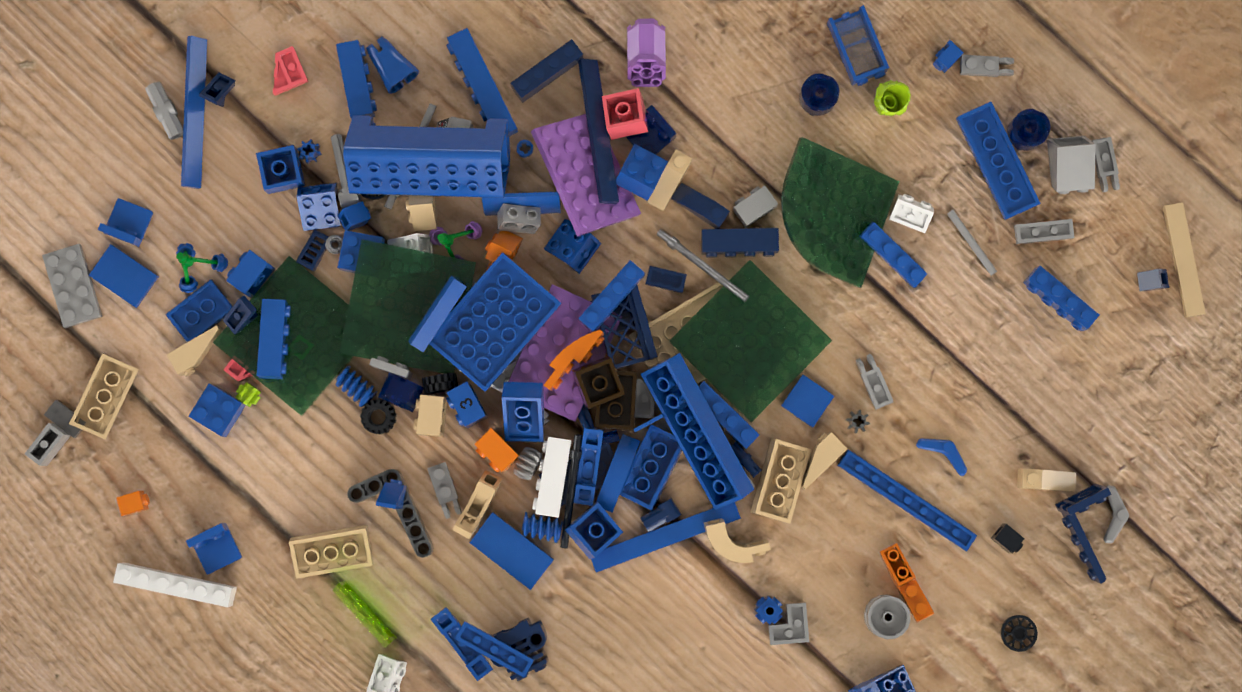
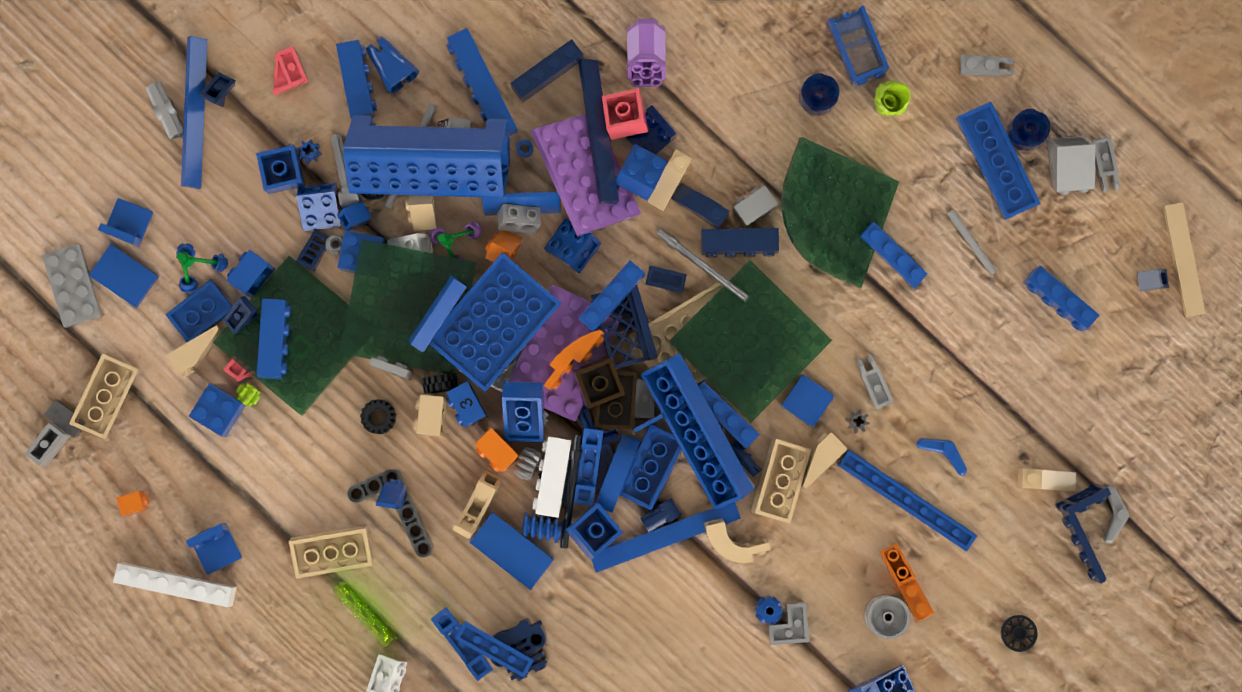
(355, 387): blue piece -> none
(400, 392): clear blue brick -> none
(444, 487): light grey hinge -> none
(912, 213): white bracket -> none
(947, 56): blue brick -> none
(1008, 538): black brick -> none
(1044, 231): light grey plate -> none

